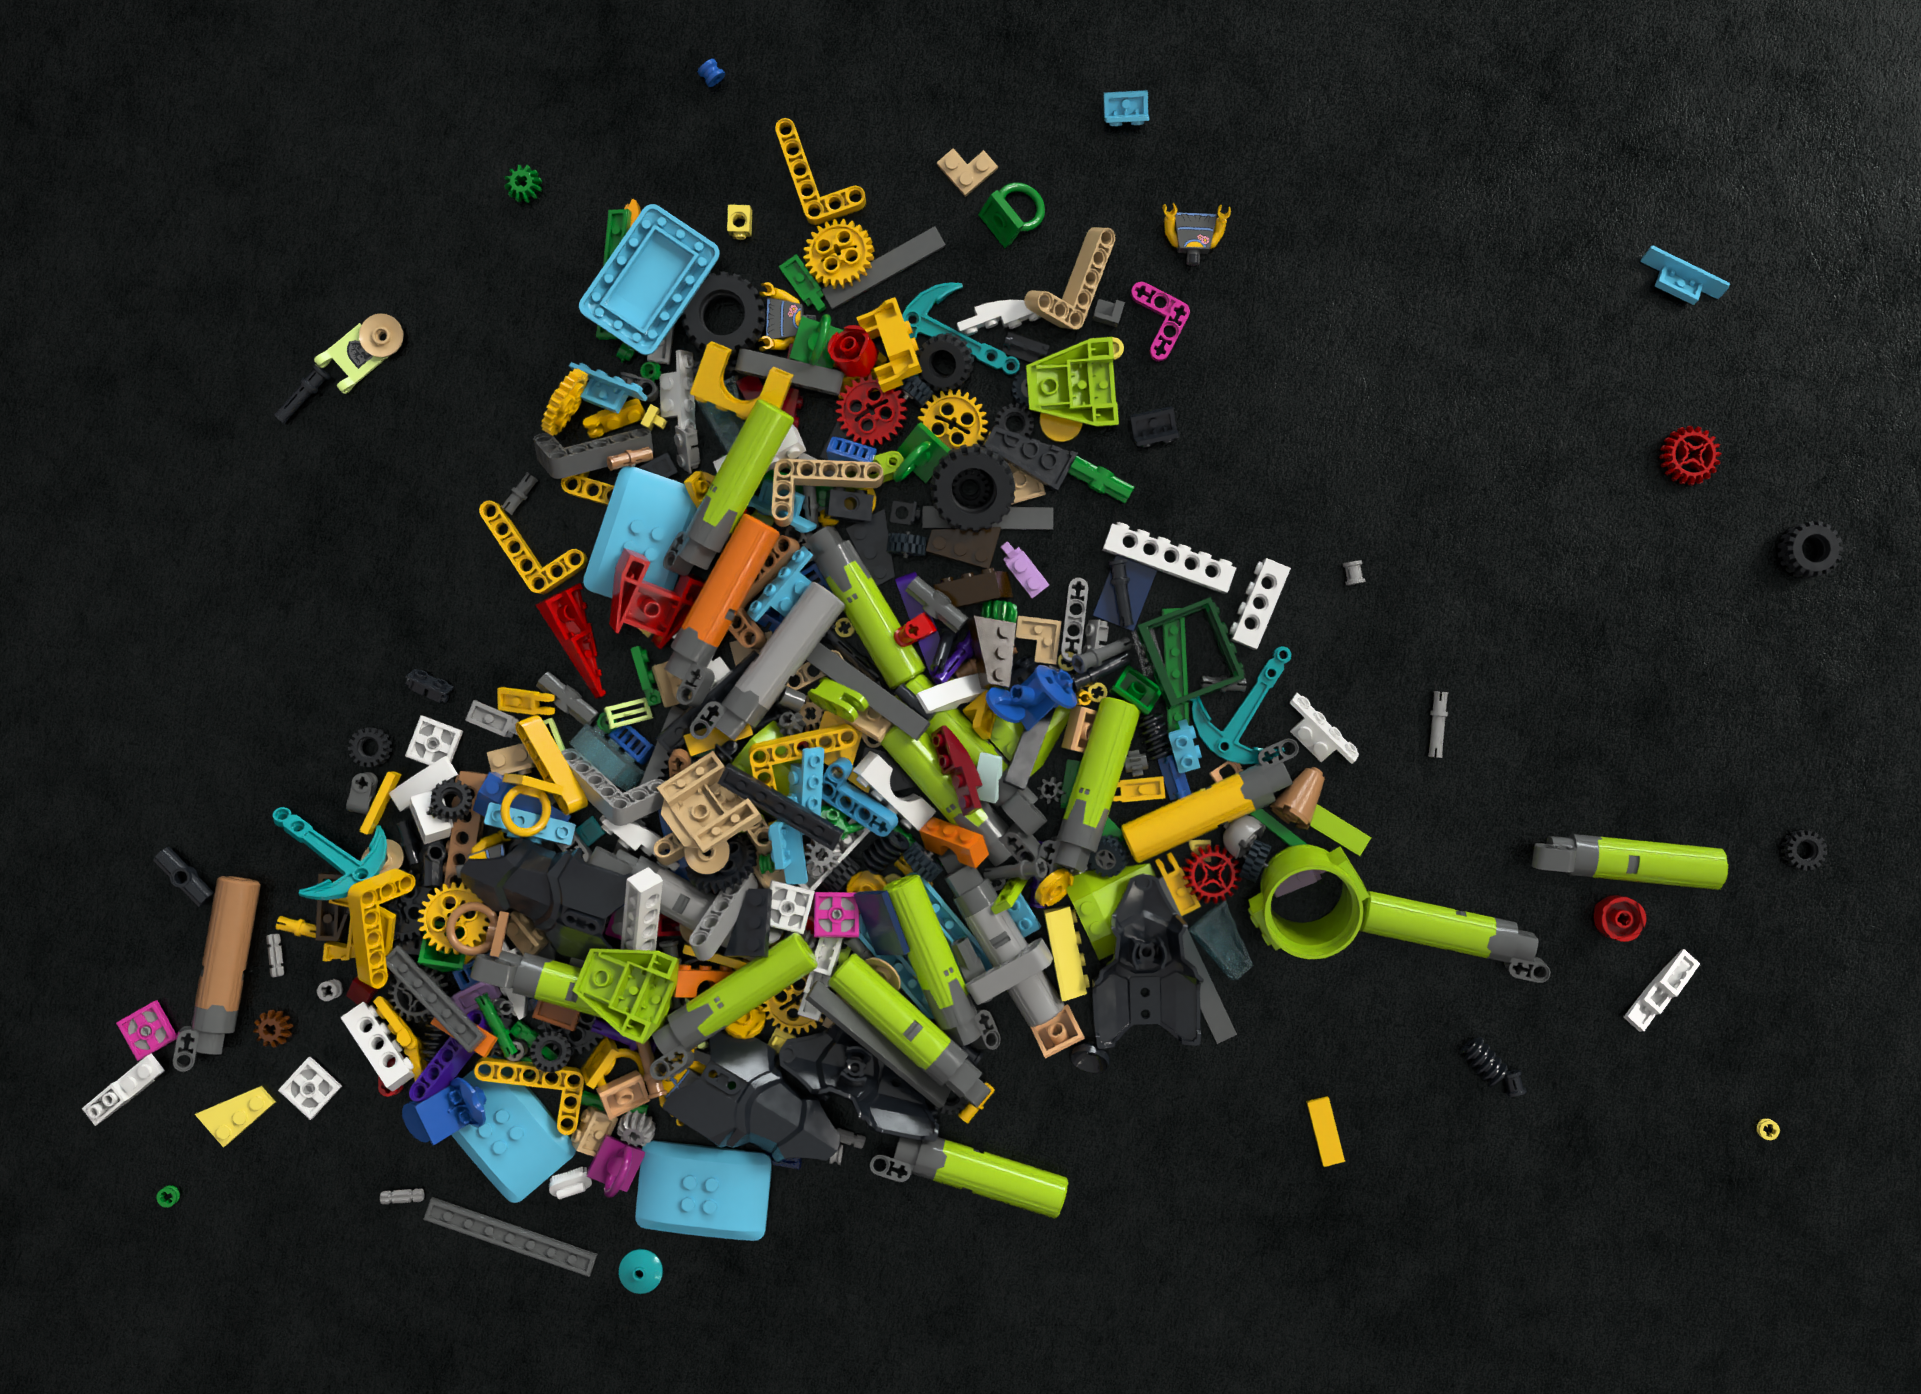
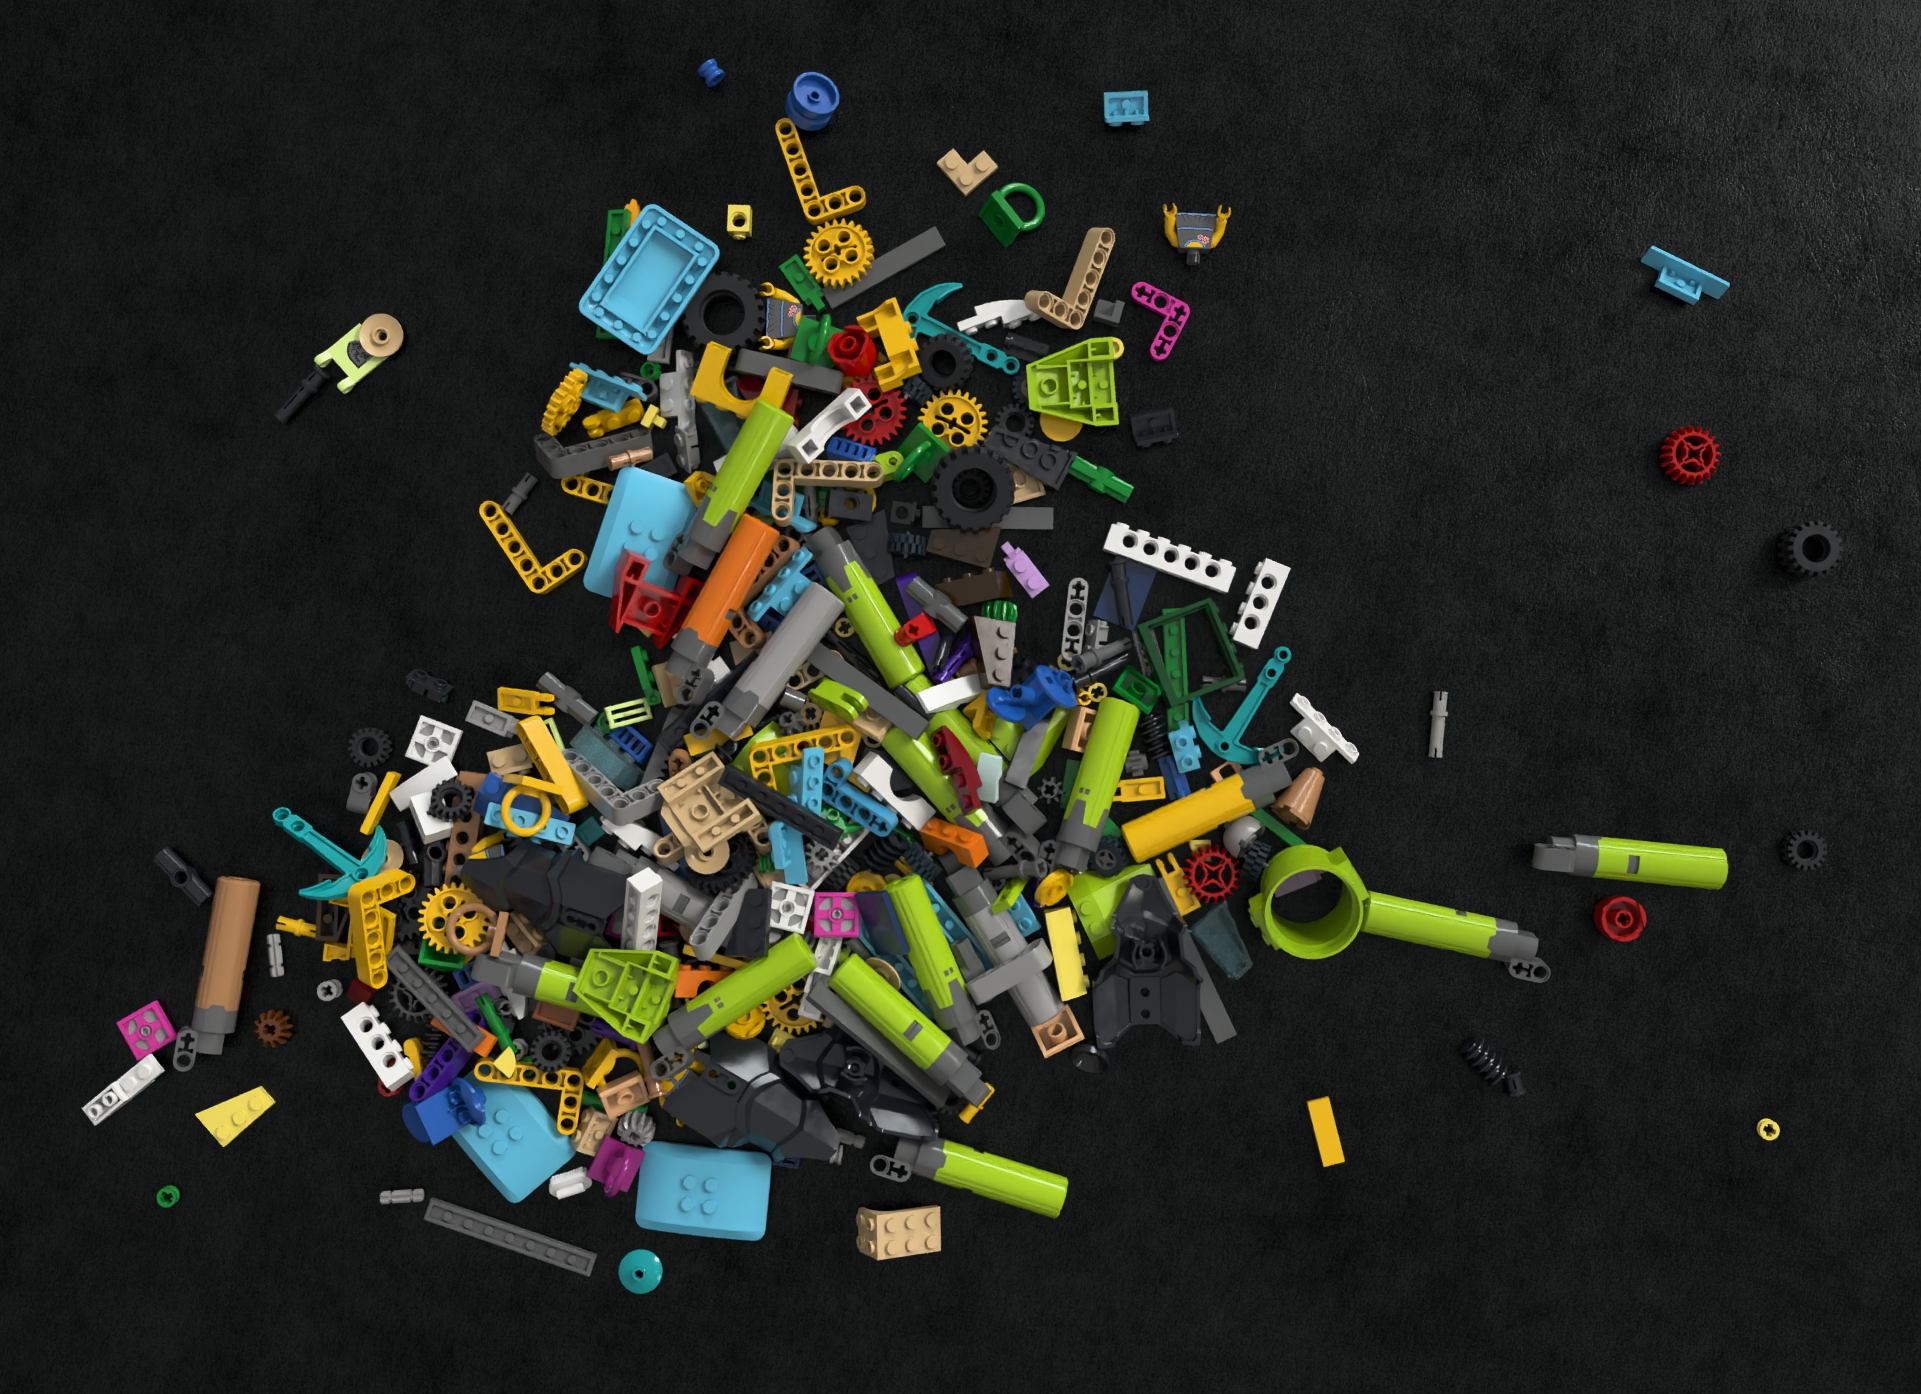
(310, 1088): white piece -> none
(396, 1024): yellow hinge -> none
(506, 1062): none -> light yellow tile
(517, 190): green gear -> none
(522, 1031): green hinge -> none
(568, 621): red wedge -> none
(625, 352): green plate -> none
(811, 101): none -> blue wheel
(811, 439): none -> white arch
(898, 1232): none -> tan bracket
(1045, 632): tan plate -> none
(1339, 830): lime tile -> none
(1353, 573): light grey bush -> none
(1661, 990): white slope -> none

